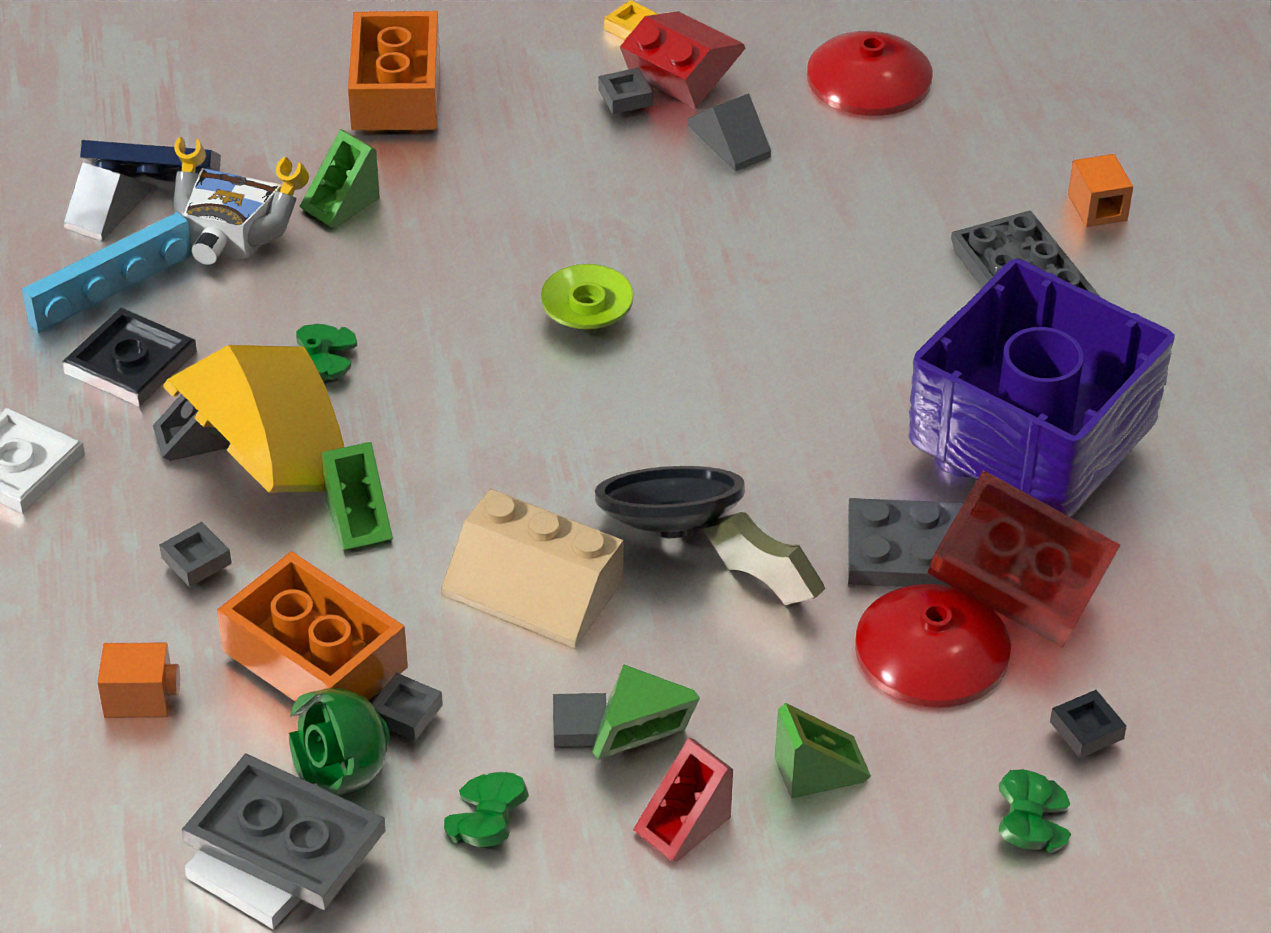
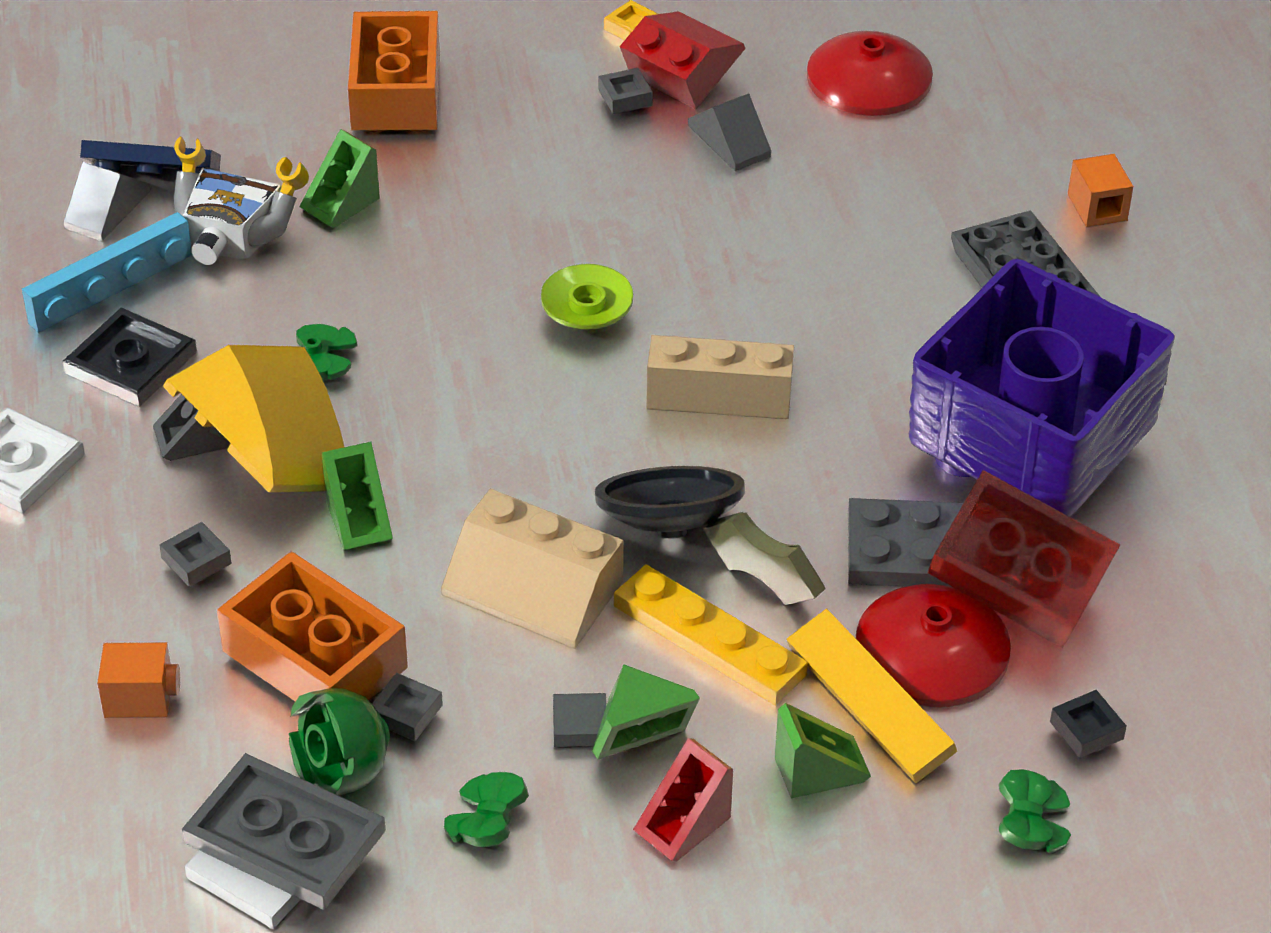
(711, 634): none -> yellow plate
(719, 376): none -> tan slope
(872, 696): none -> yellow tile

